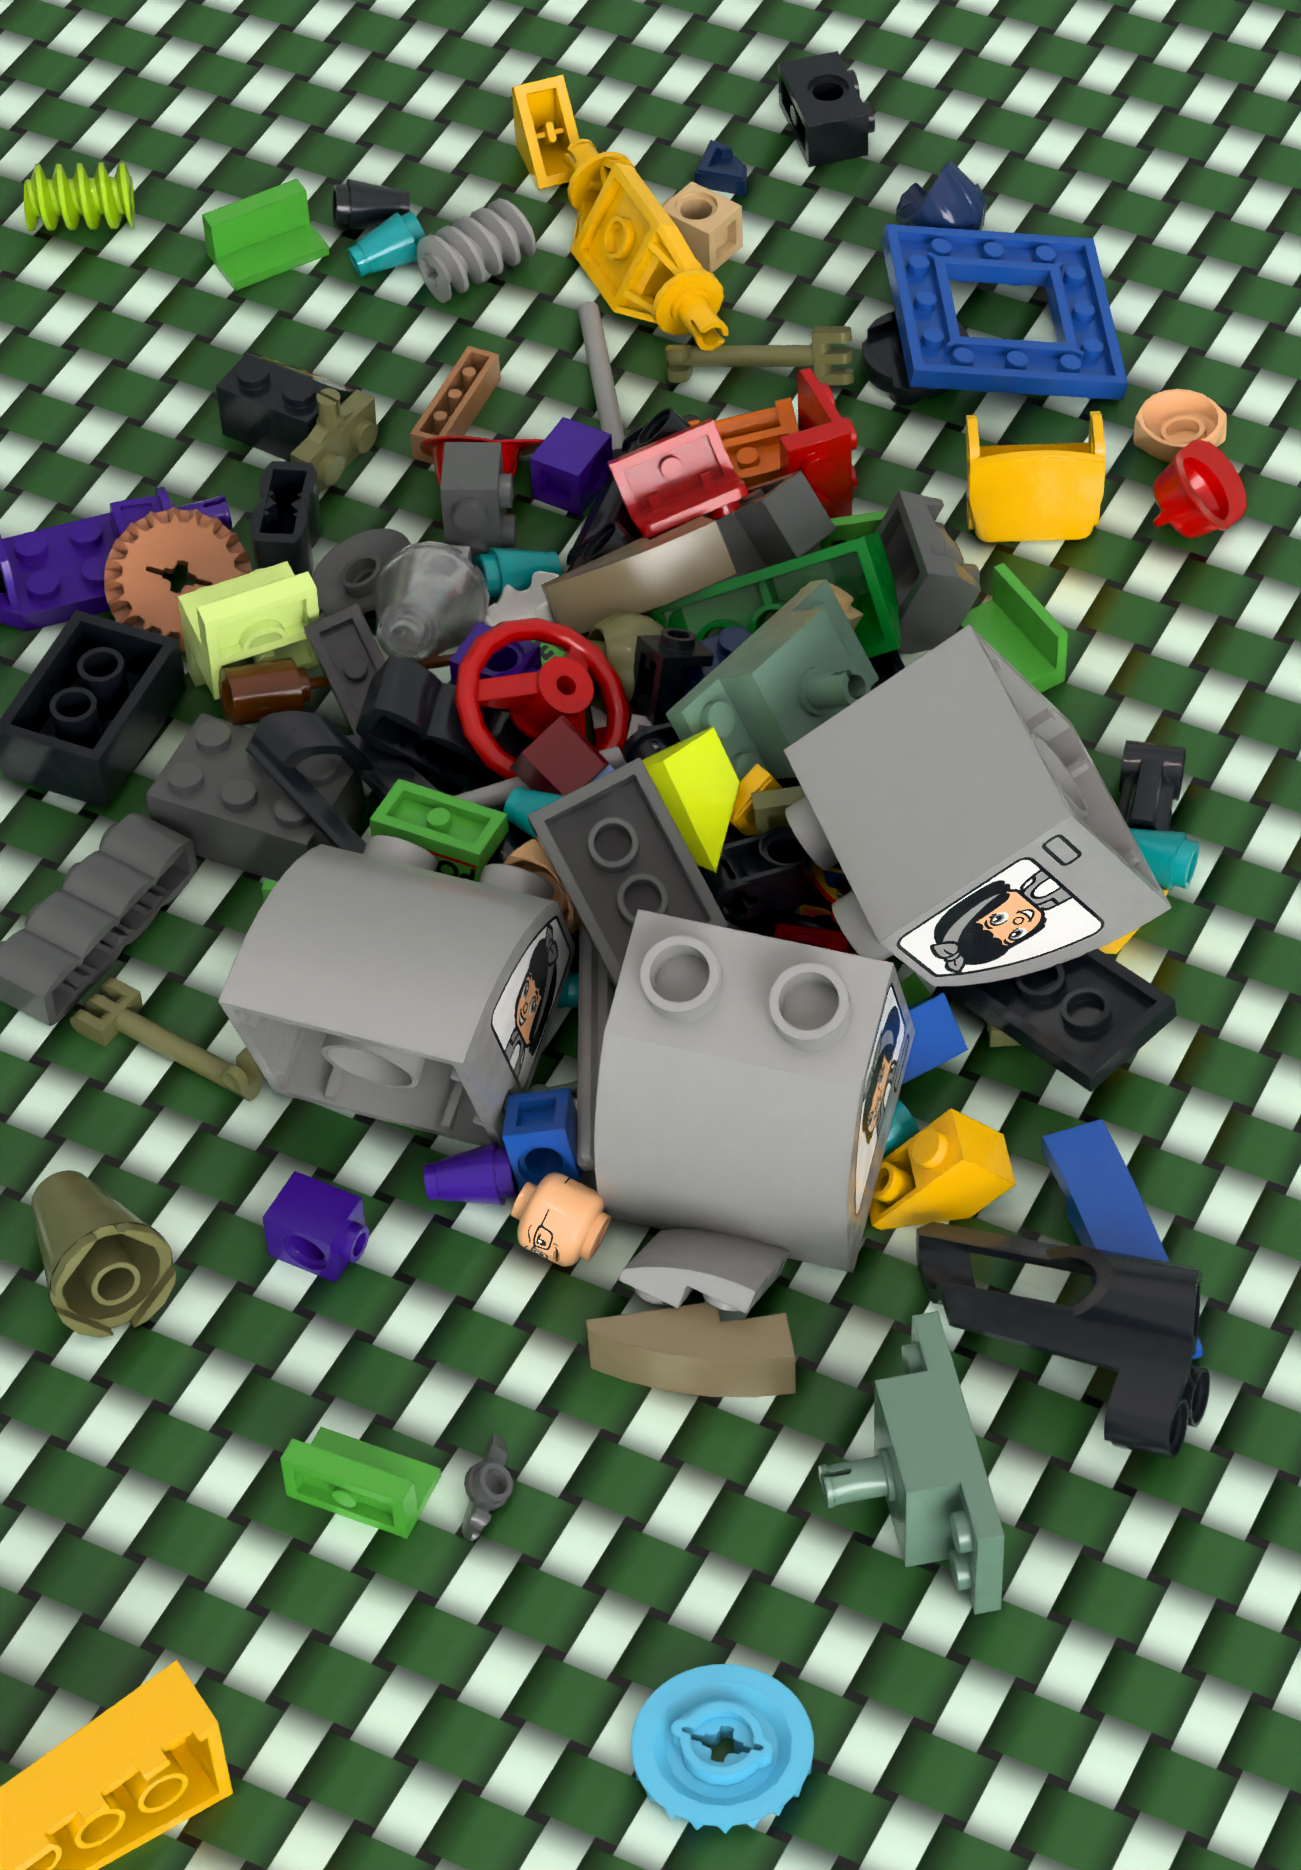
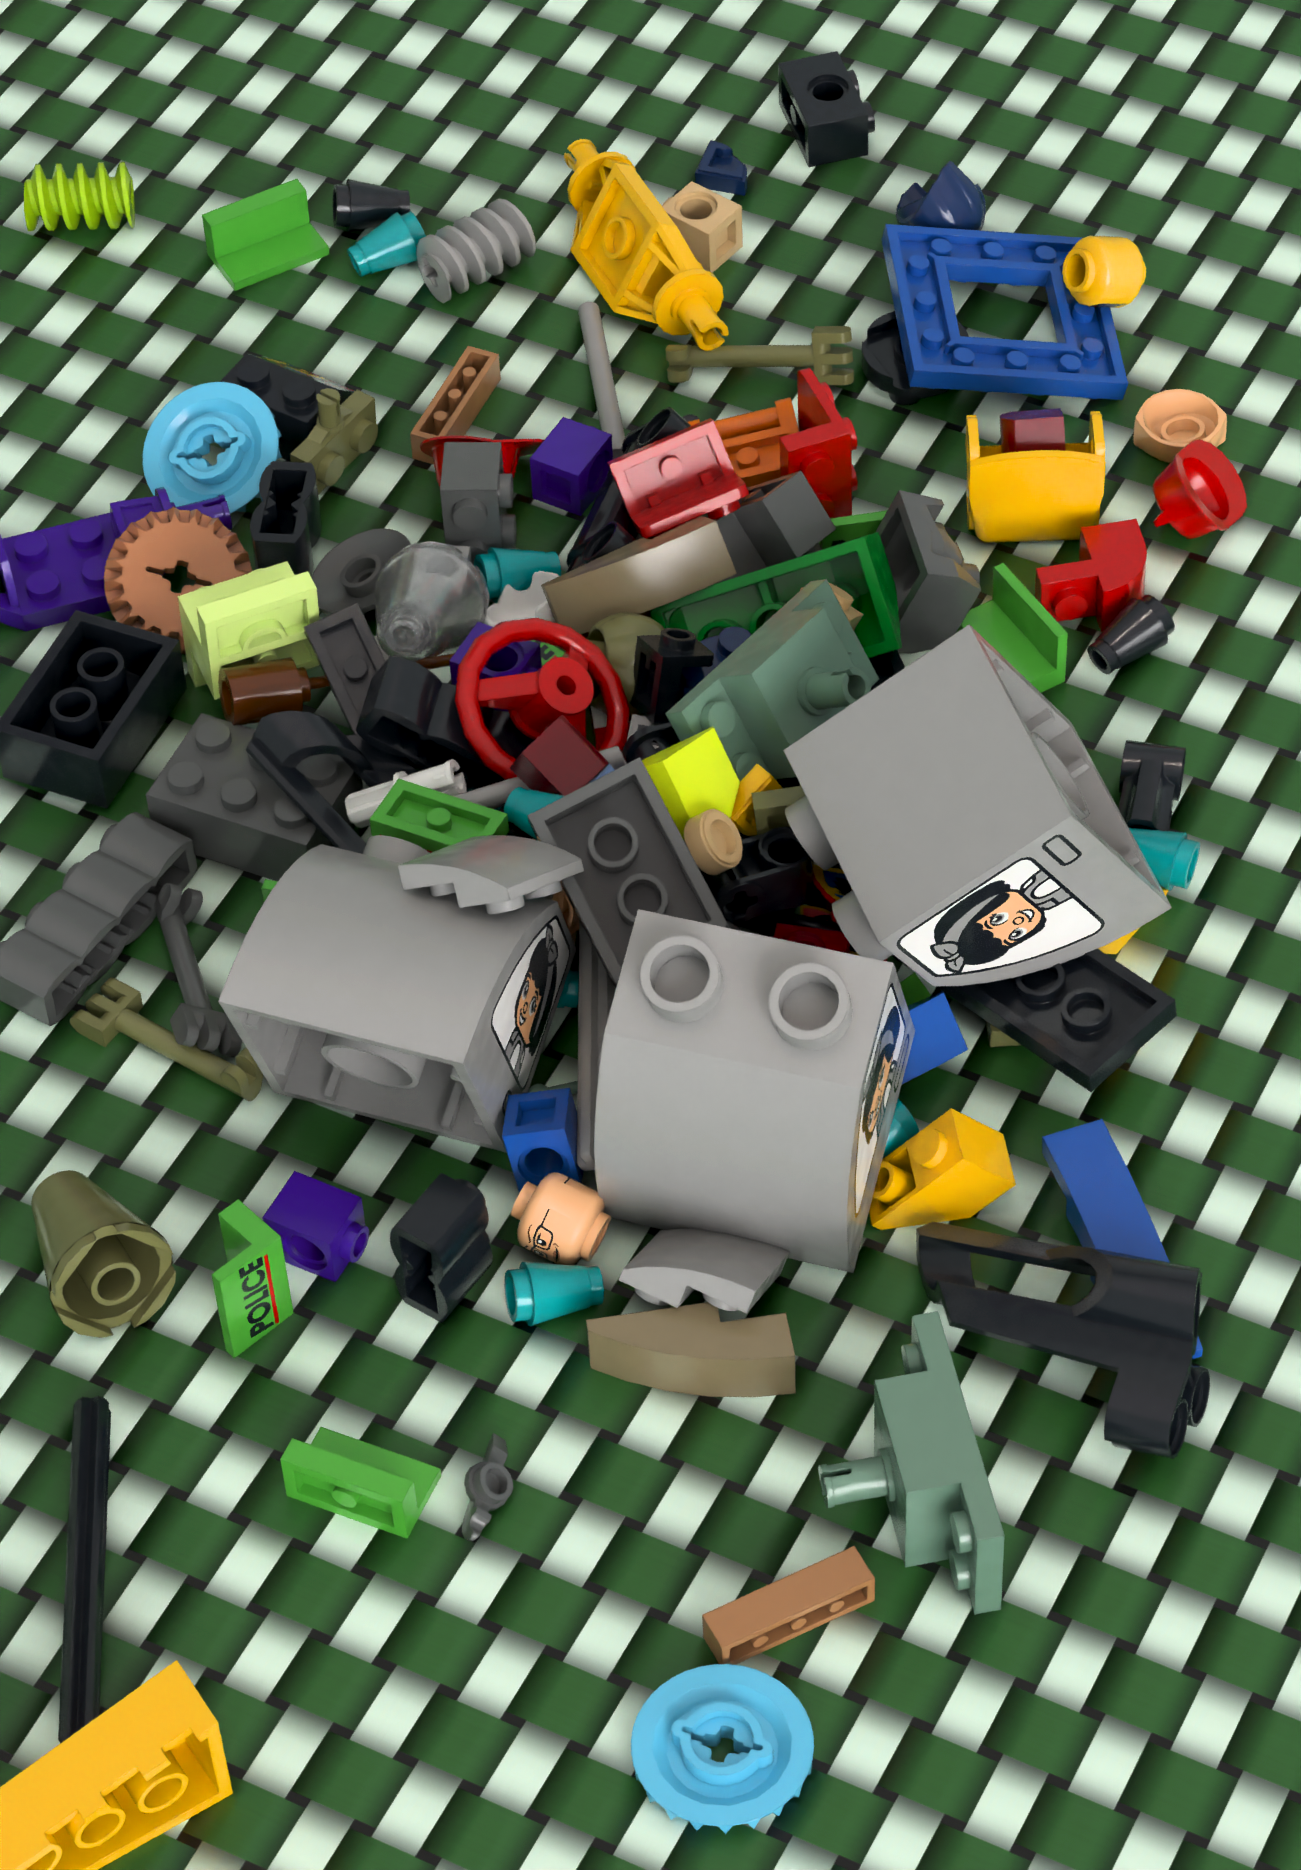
(85, 1566): none -> black axle
(184, 433): none -> medium azure gear
(194, 1018): none -> dark grey hinge
(253, 1283): none -> bright green panel
(441, 778): none -> white axle
(441, 1246): none -> black brick
(472, 1177): dark purple cone -> none
(492, 871): none -> light grey slope
(544, 129): yellow slope -> none
(551, 1290): none -> teal cone
(713, 841): none -> tan tile
(789, 1607): none -> medium nougat piece
(1032, 430): none -> piece
(1103, 579): none -> red brick
(1104, 271): none -> yellow head
(1134, 632): none -> black cone

